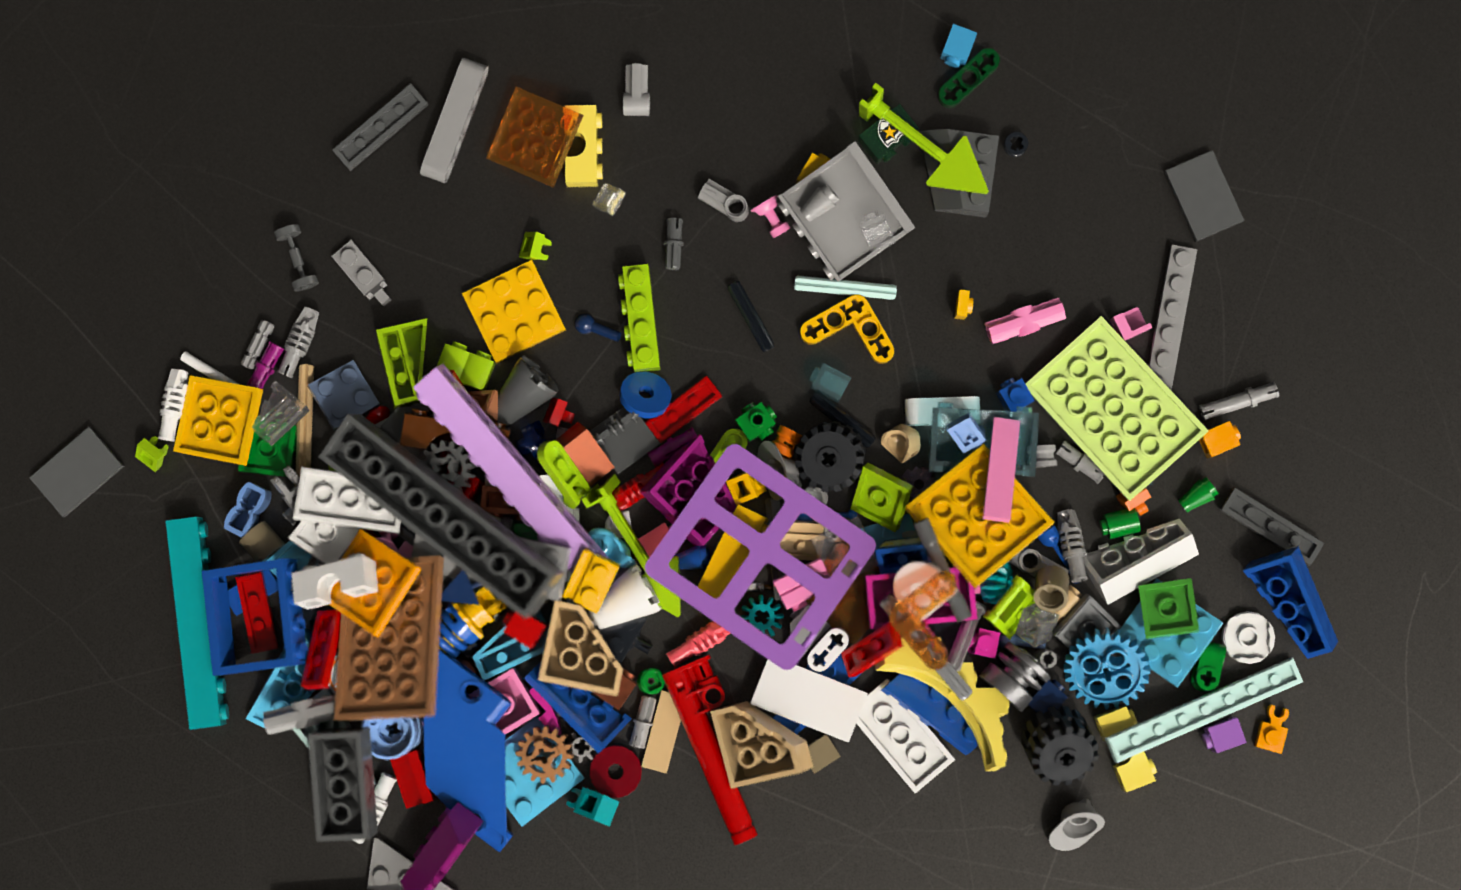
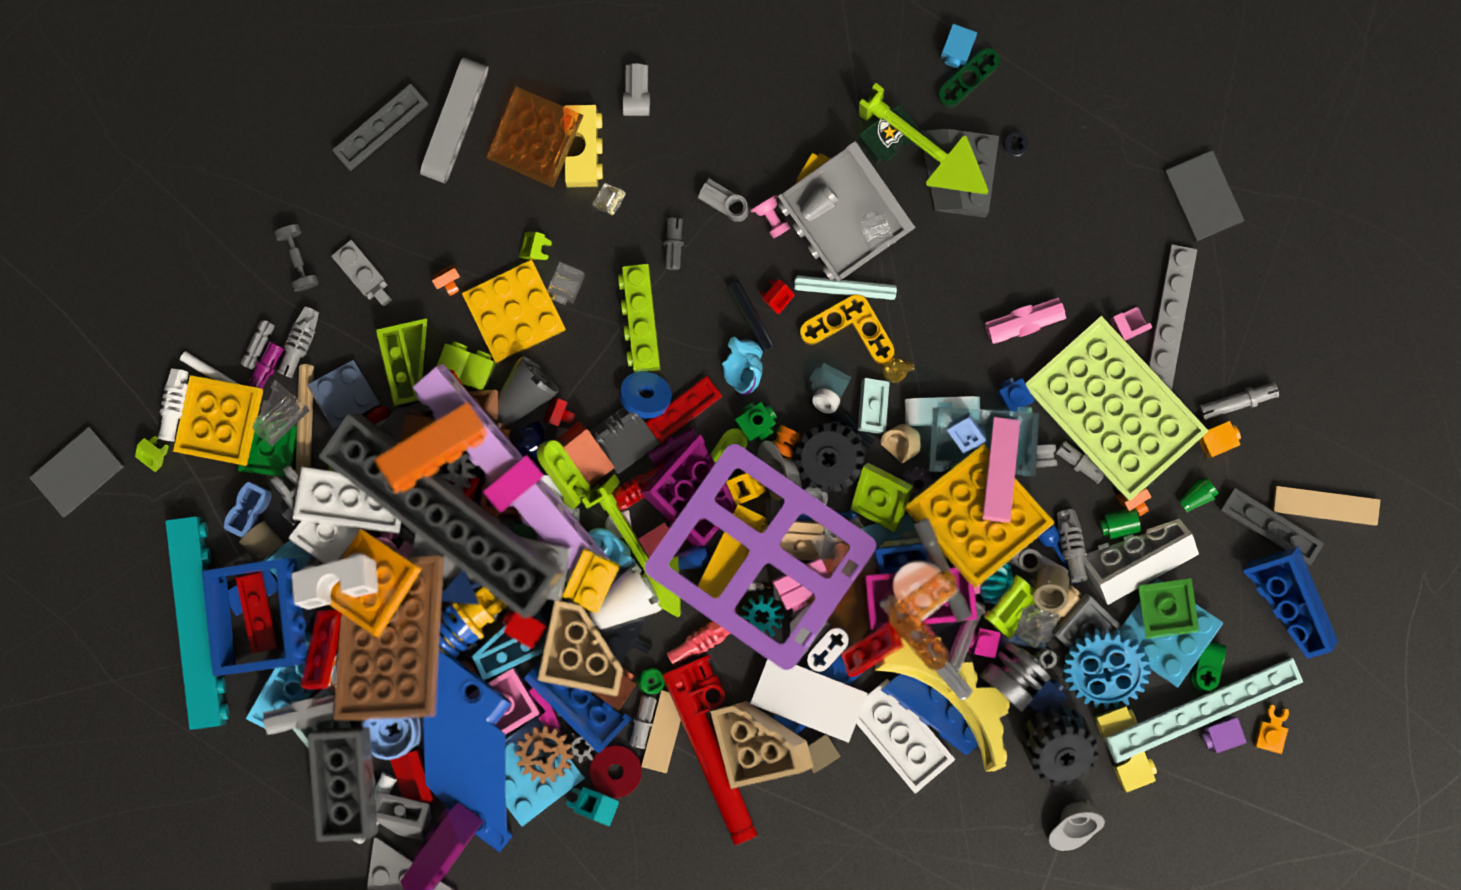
(403, 816): none -> light grey slope
(431, 448): none -> orange brick
(446, 278): none -> orange tile
(513, 484): none -> dark pink slope
(565, 284): none -> clear brick
(585, 324): dark blue bar -> none
(743, 365): none -> medium azure hair
(777, 296): none -> red tile
(826, 400): none -> white tile
(873, 406): none -> light aqua plate
(896, 370): none -> clear yellow piece
(963, 304): yellow plate -> none
(1248, 637): white tile -> none
(1326, 505): none -> tan tile

